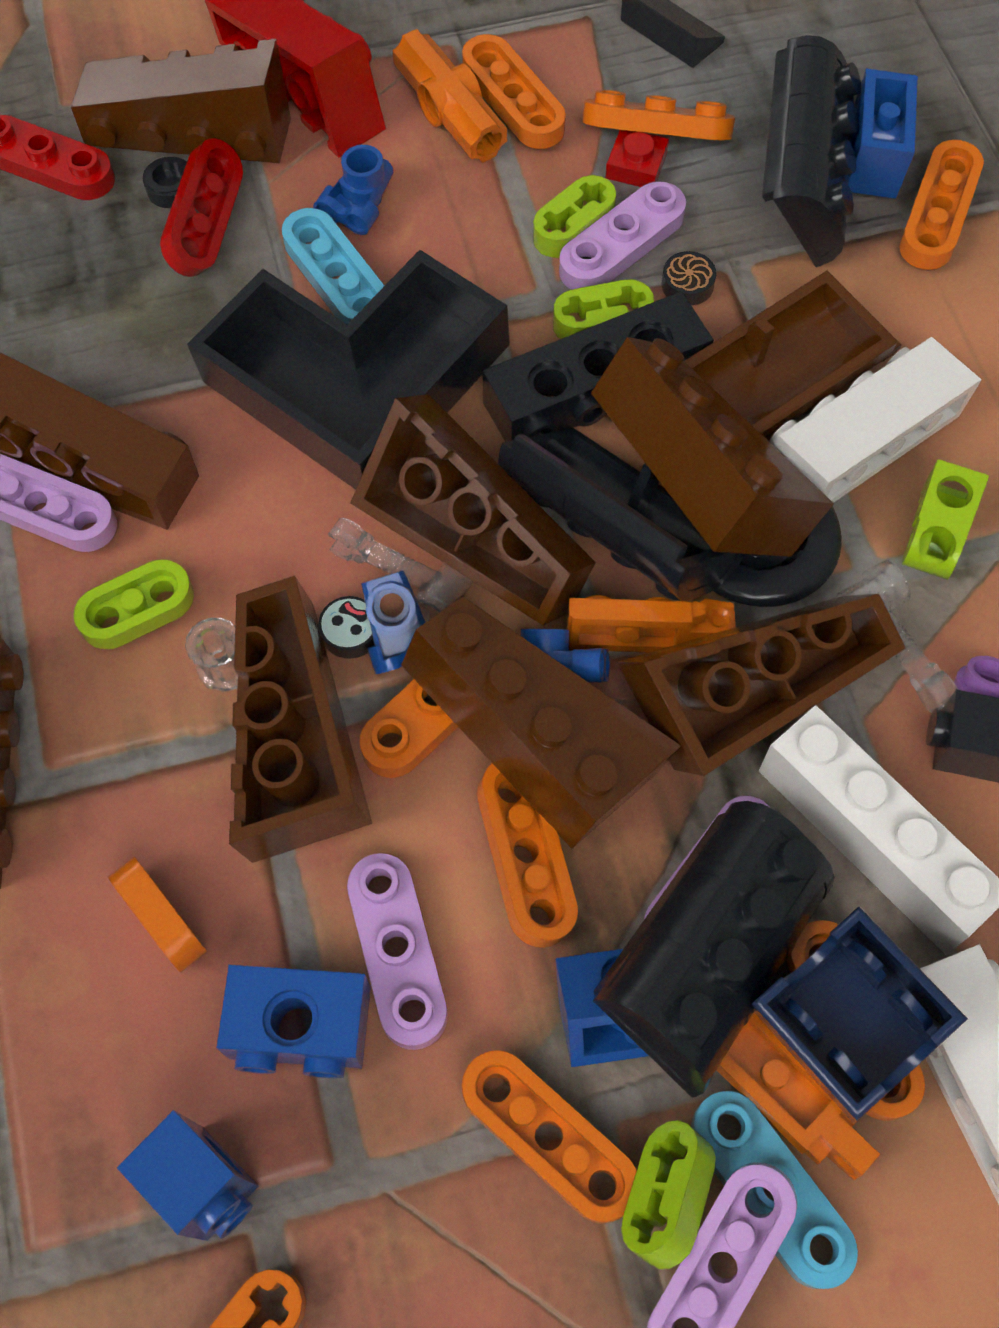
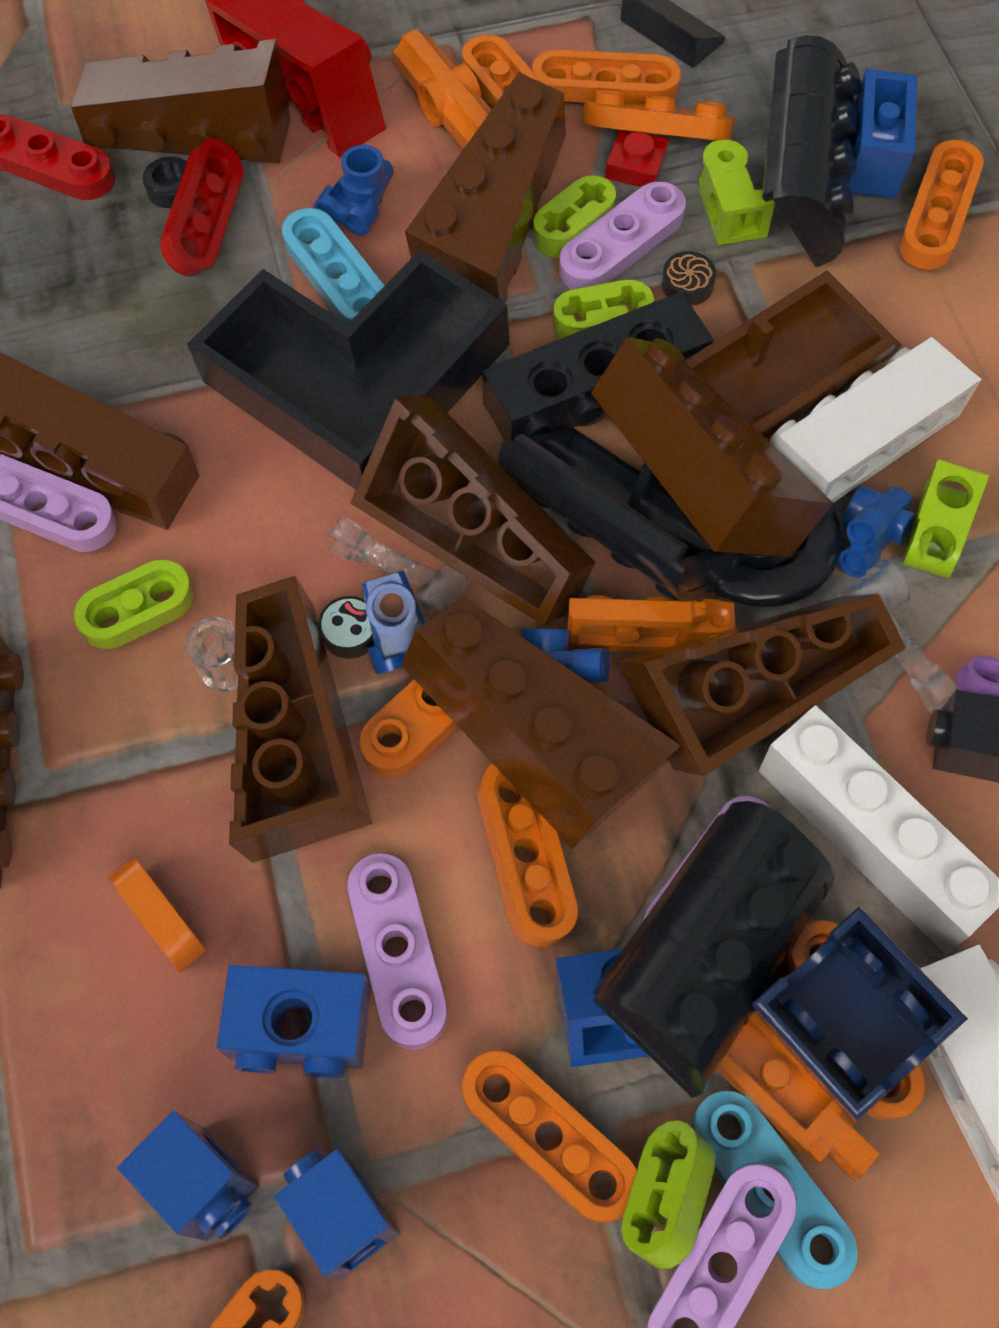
(334, 1212): none -> blue brick
(493, 188): none -> reddish brown wedge
(583, 72): none -> orange plate
(729, 196): none -> lime leg
(871, 524): none -> blue plate

